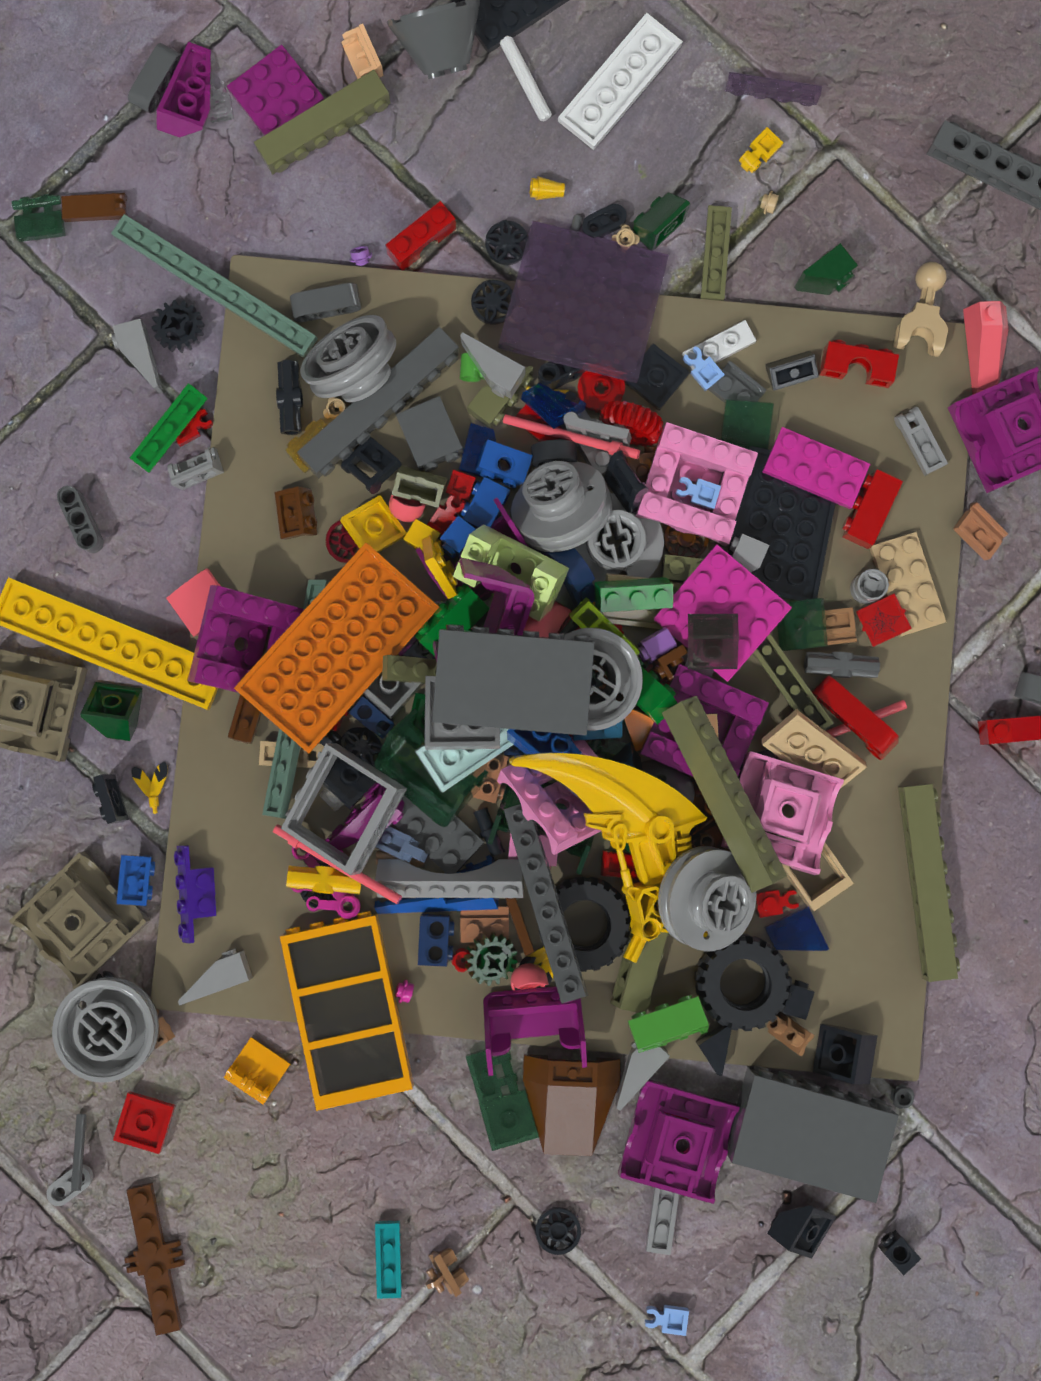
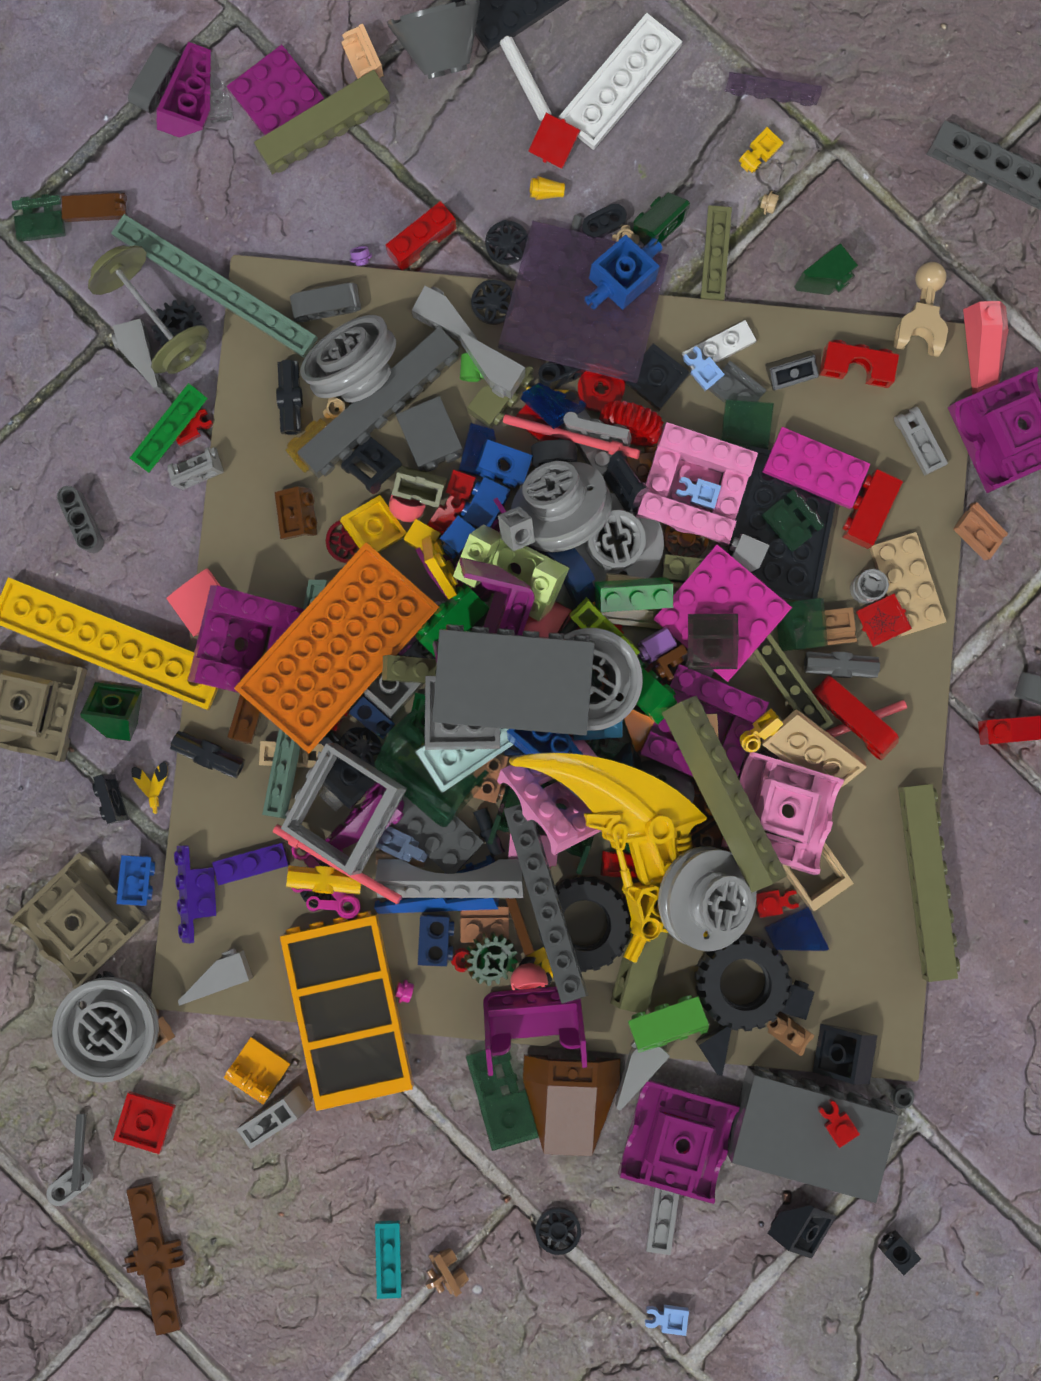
(114, 271): none -> olive axle
(207, 754): none -> black piece
(250, 863): none -> dark purple plate
(275, 1117): none -> light grey slope
(436, 310): none -> light grey slope
(516, 528): none -> light grey brick
(554, 140): none -> red piece
(623, 272): none -> blue brick
(764, 727): none -> yellow plate
(786, 523): none -> clear green plate
(839, 1125): none -> red plate

